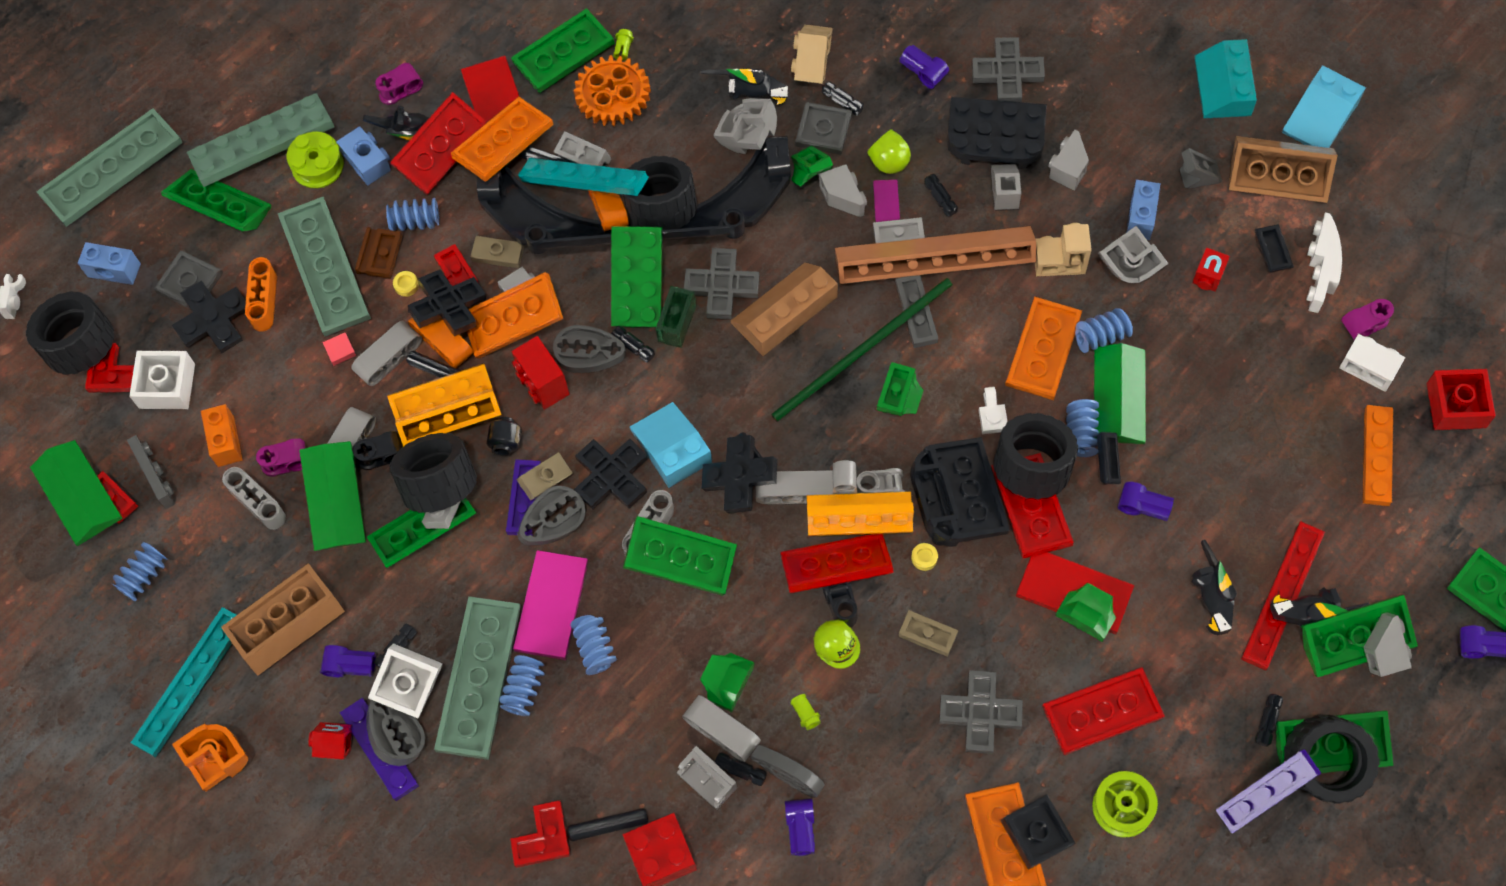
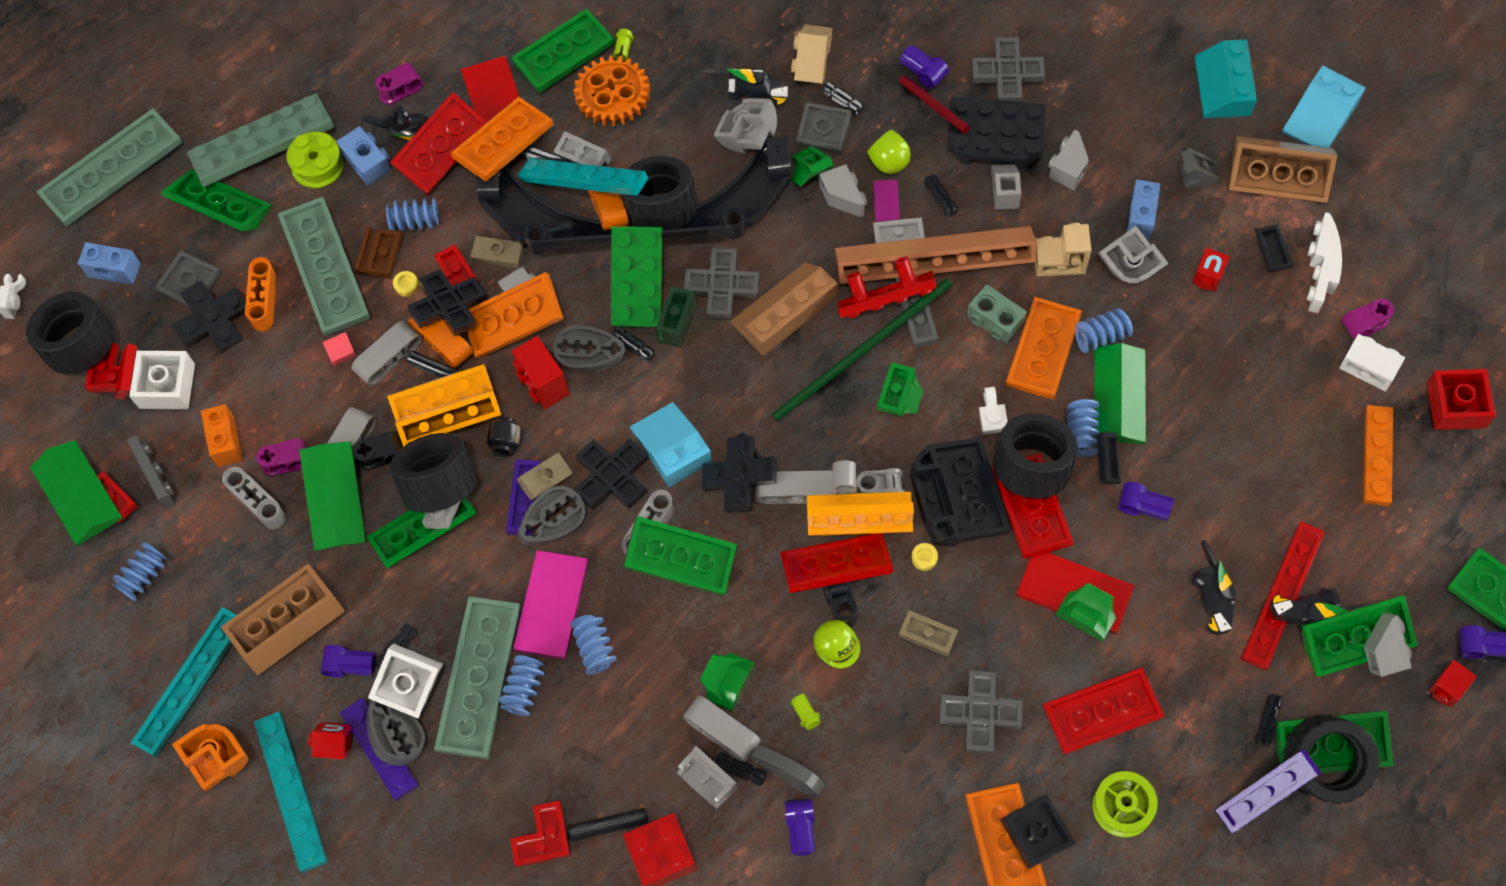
(125, 371): none -> red tile
(290, 792): none -> teal plate
(877, 298): none -> red plate
(934, 104): none -> dark red bar
(1000, 310): none -> sand green brick
(1452, 684): none -> red brick

